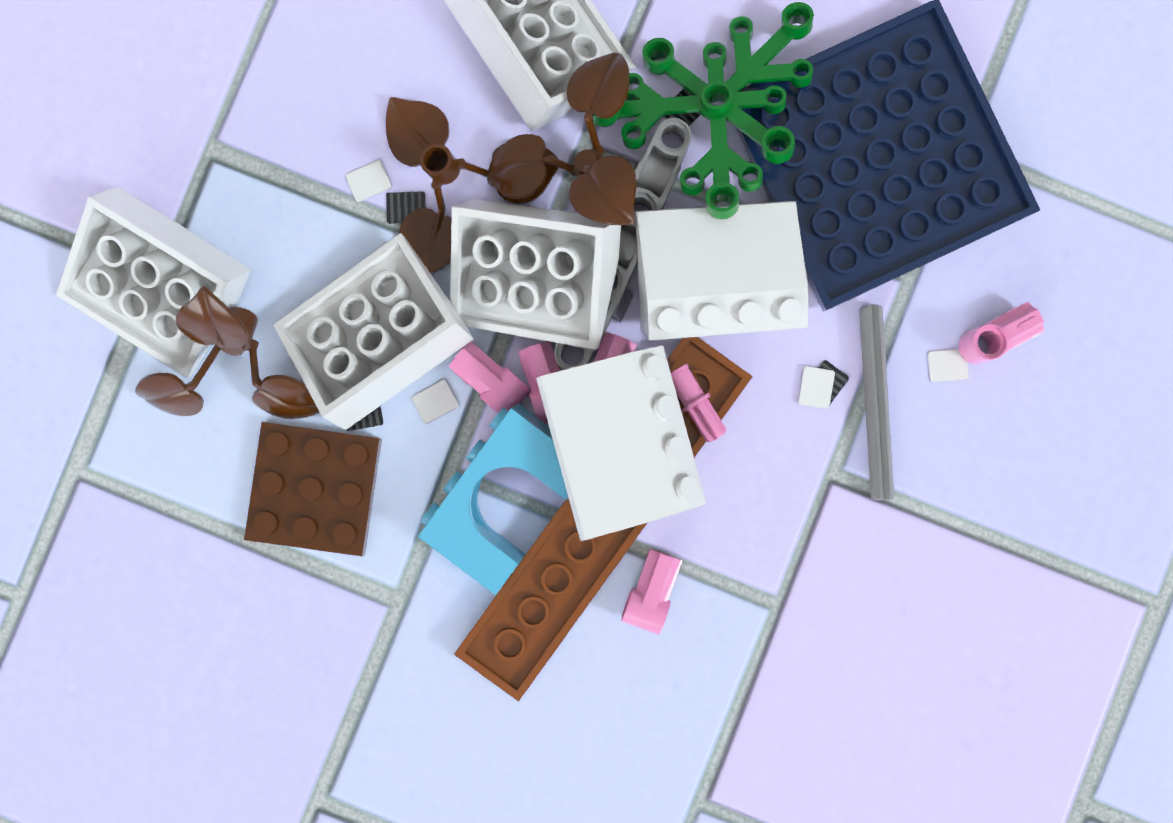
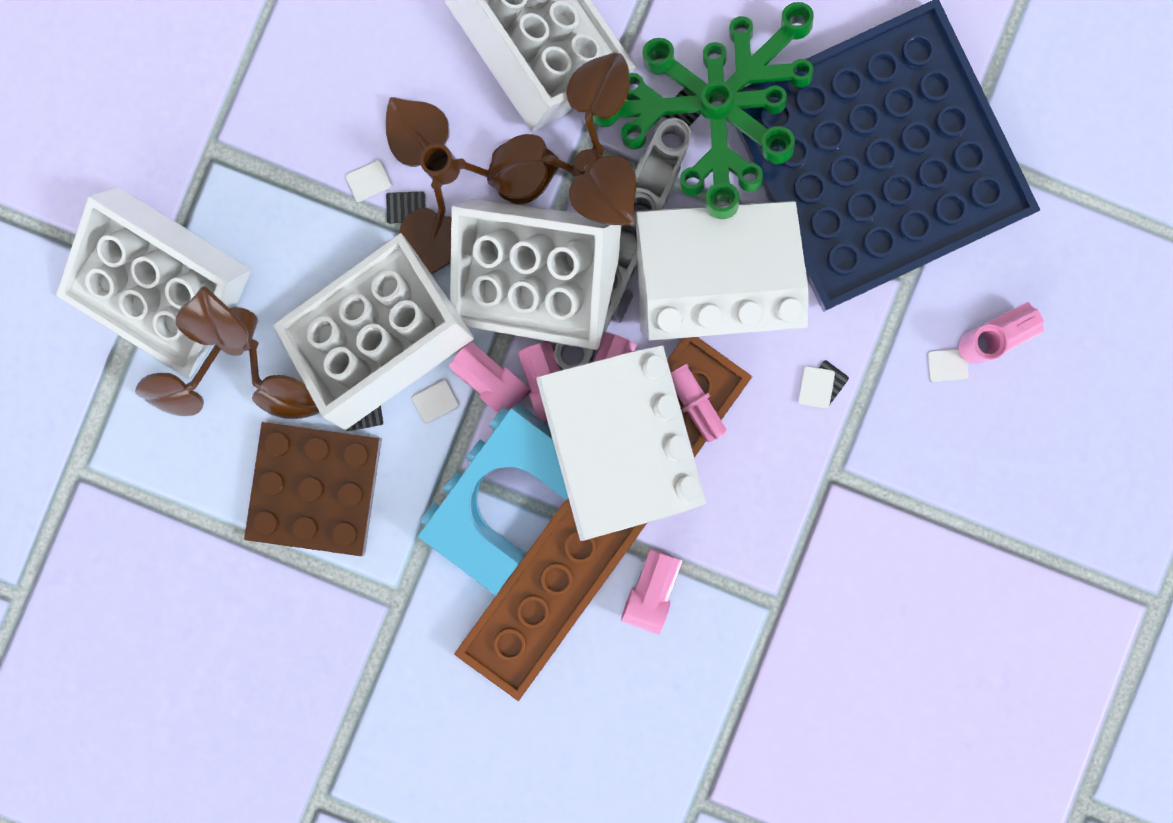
(876, 402): light grey axle -> none

